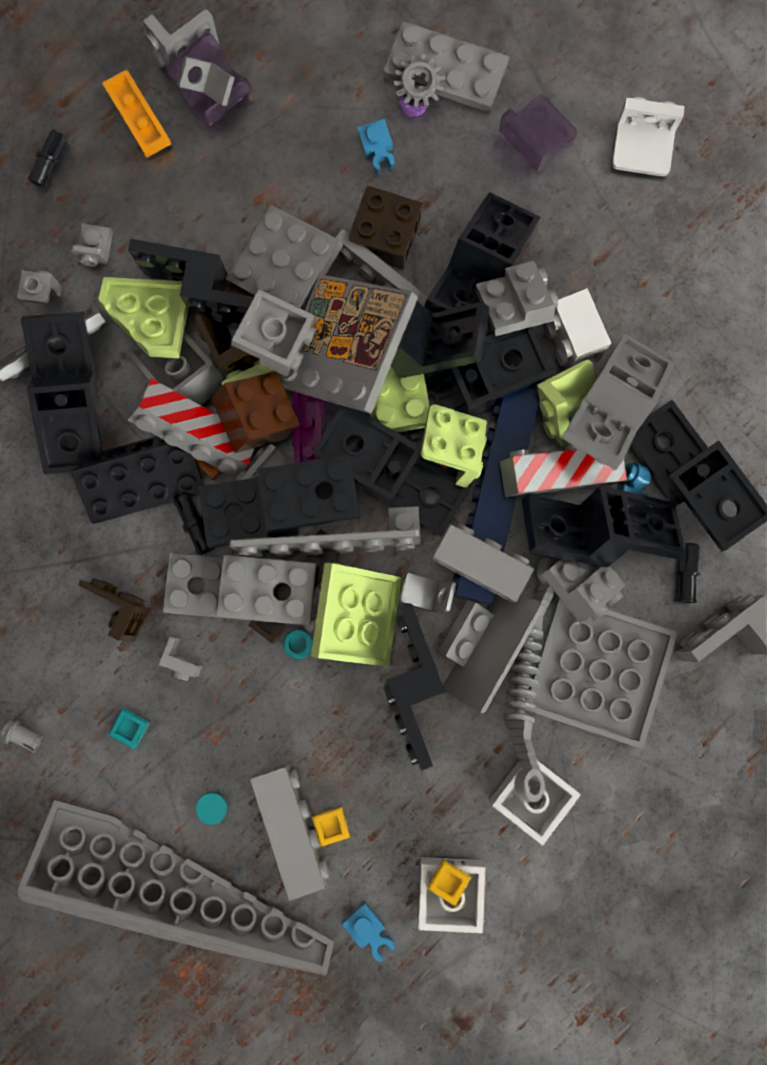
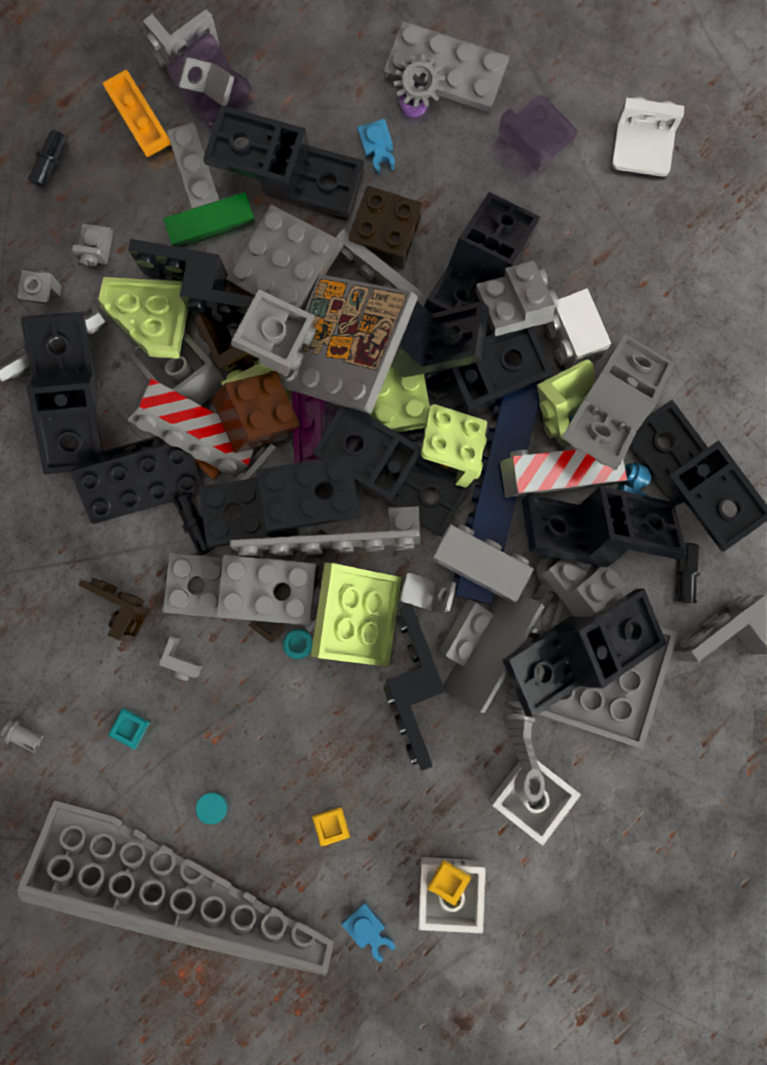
(190, 161): none -> light grey plate
(209, 220): none -> green tile
(283, 161): none -> black bracket
(289, 832): light grey brick -> none
(584, 652): none -> black bracket

